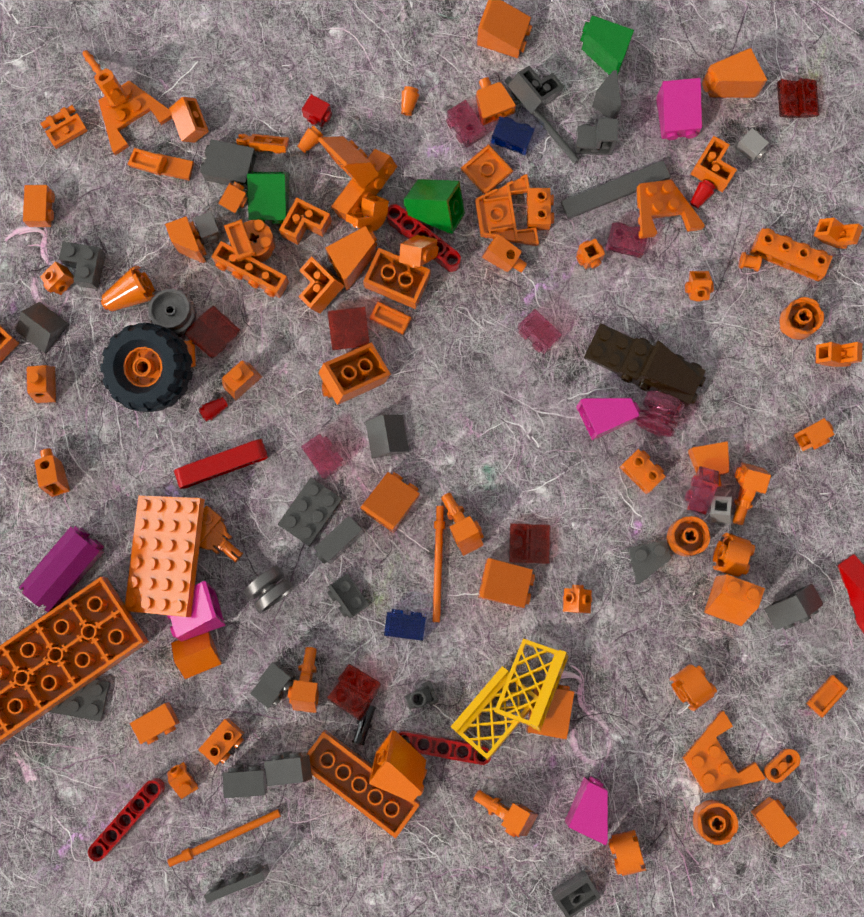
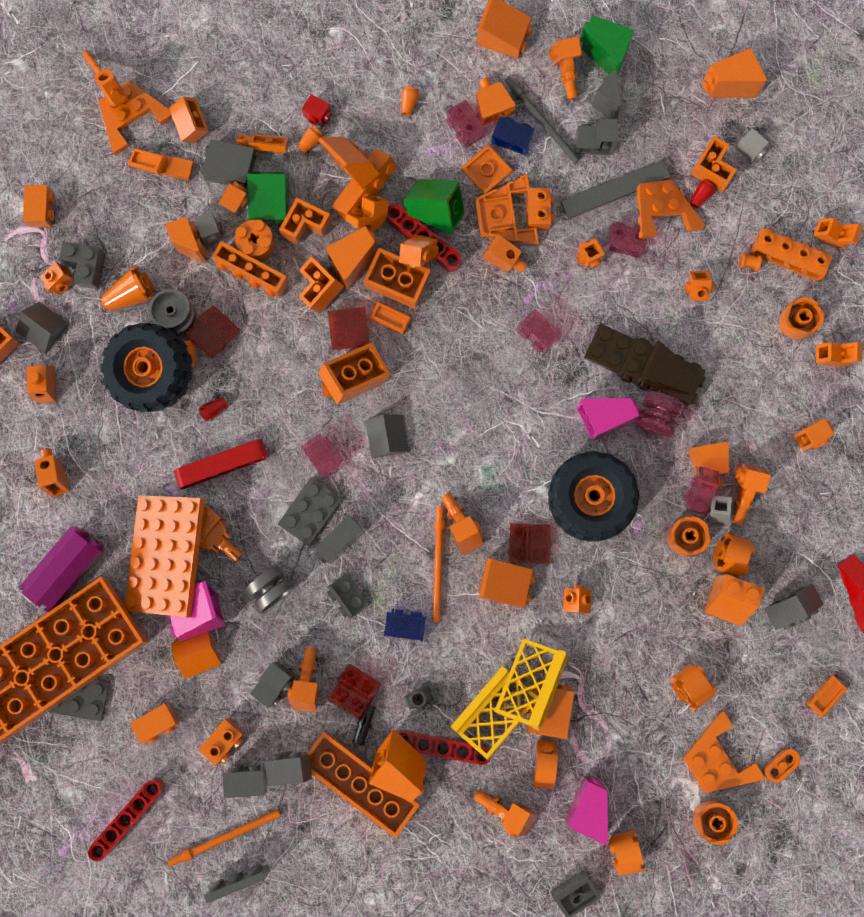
(65, 130): orange plate -> none
(181, 780): orange bracket -> none
(239, 240): orange tile -> none
(240, 379): orange torso -> none
(390, 501): orange slope -> none
(533, 91): dark grey brick -> none
(545, 765): none -> orange brick
(565, 53): none -> orange brick
(614, 493): none -> black wheel
(643, 471): orange brick -> none
(648, 559): dark grey wing -> none
(680, 108): dark pink slope -> none
(775, 821): orange brick -> none
(798, 98): clear red slope -> none

